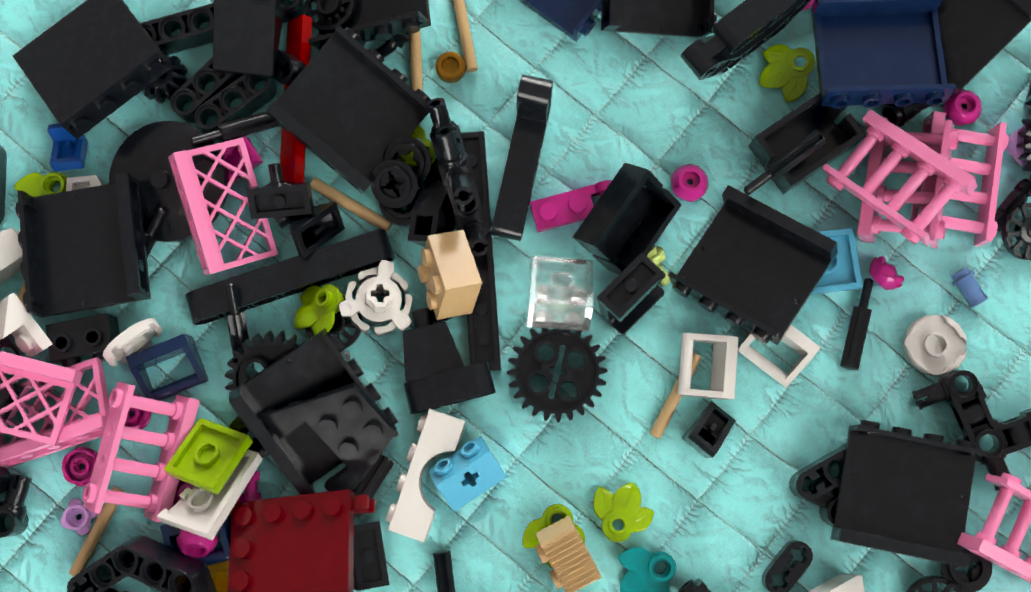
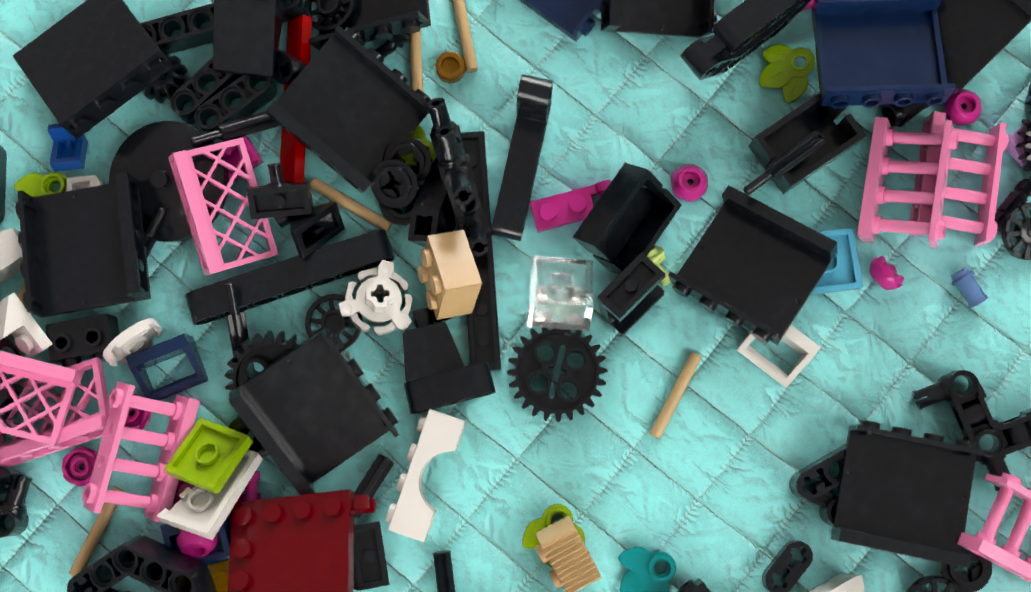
(70, 519): lavender plate -> none
(318, 308): lime plate -> none
(346, 423): black wing -> none
(467, 473): medium azure brick -> none
(623, 507): lime plate -> none
(709, 430): black slope -> none
(722, 370): white tile -> none
(857, 329): black axle -> none
(903, 146): bright pink fence -> none
(935, 345): white tile -> none

